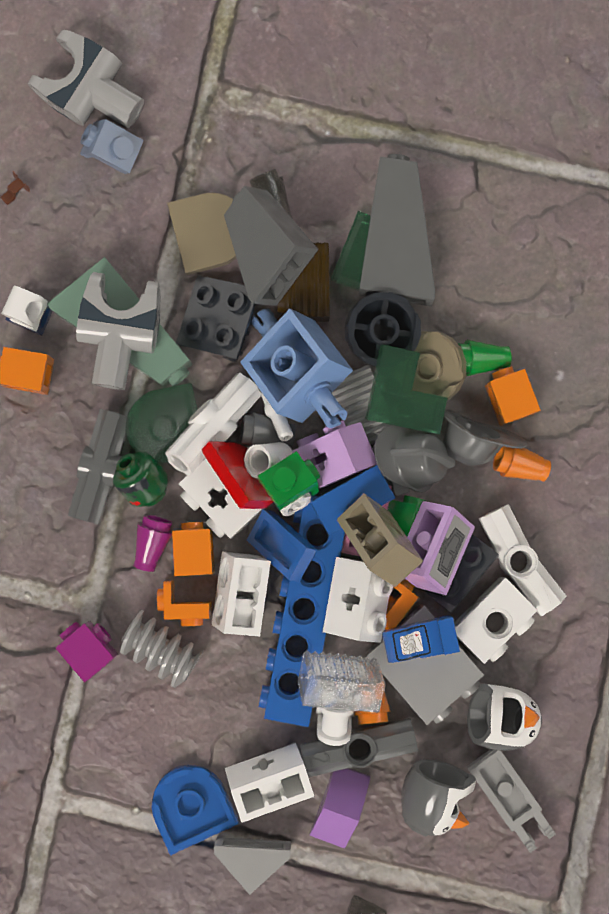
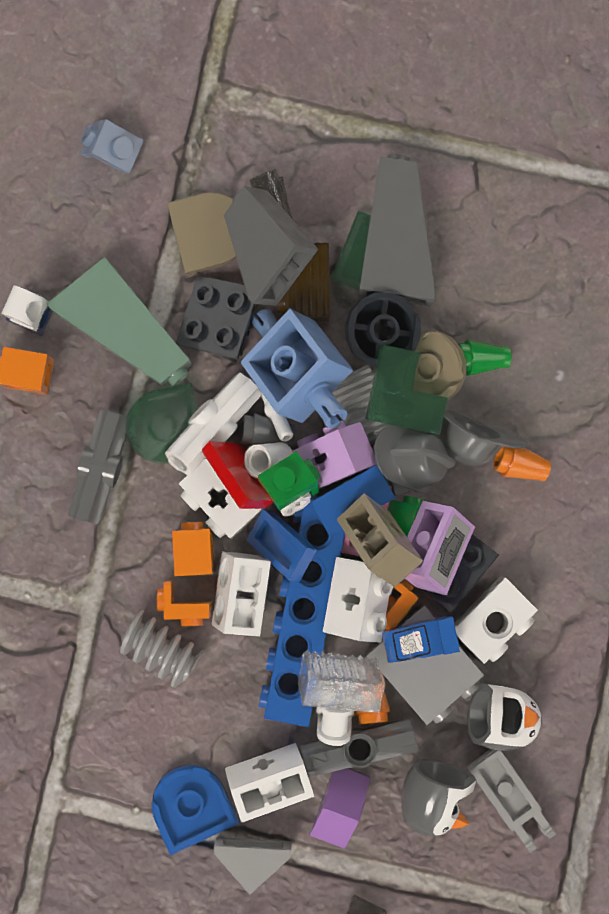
(13, 188): copper piece -> none
(86, 648): magenta brick -> none
(88, 84): light grey connector -> none
(116, 330): light grey connector -> none
(140, 479): dark green head -> none
(151, 541): magenta cone -> none
(511, 395): orange brick -> none
(533, 580): white piece -> none

